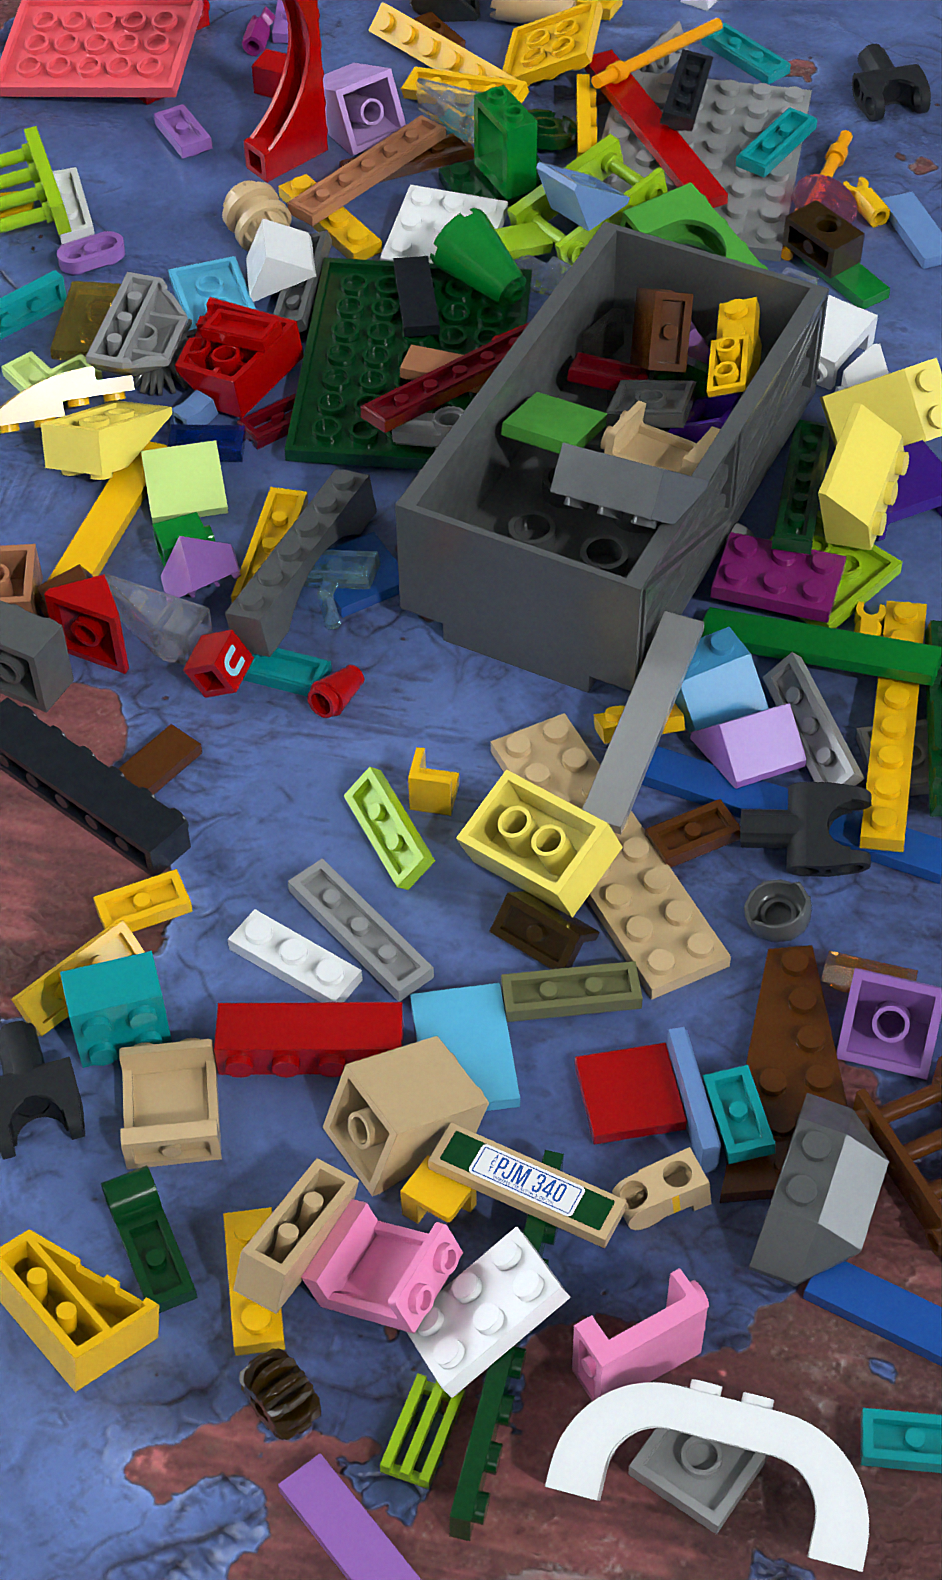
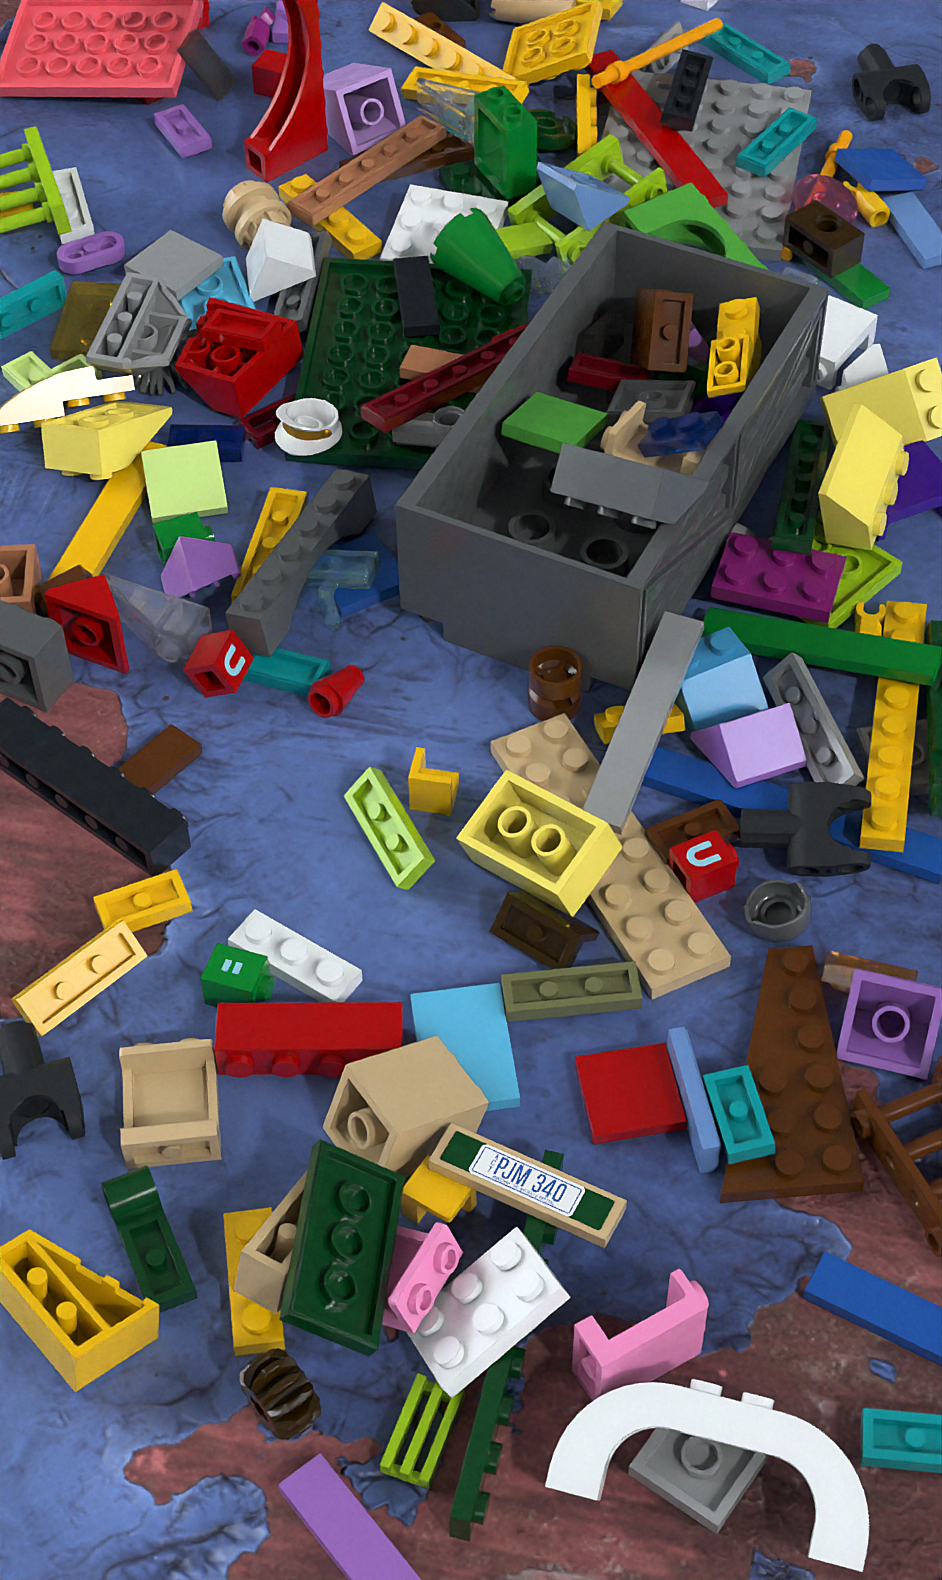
(115, 1007): teal brick -> none
(177, 261): none -> light grey tile
(195, 410): medium blue piece -> none
(206, 65): none -> clear smoke tile
(236, 977): none -> green brick
(307, 426): none -> white piece
(343, 1249): none -> dark green tile
(361, 930): light grey plate -> none
(554, 682): none -> reddish brown wheel
(663, 1190): tan leg -> none
(680, 434): none -> clear blue plate
(704, 865): none -> red brick
(821, 1195): dark grey wedge -> none
(880, 169): none -> blue tile

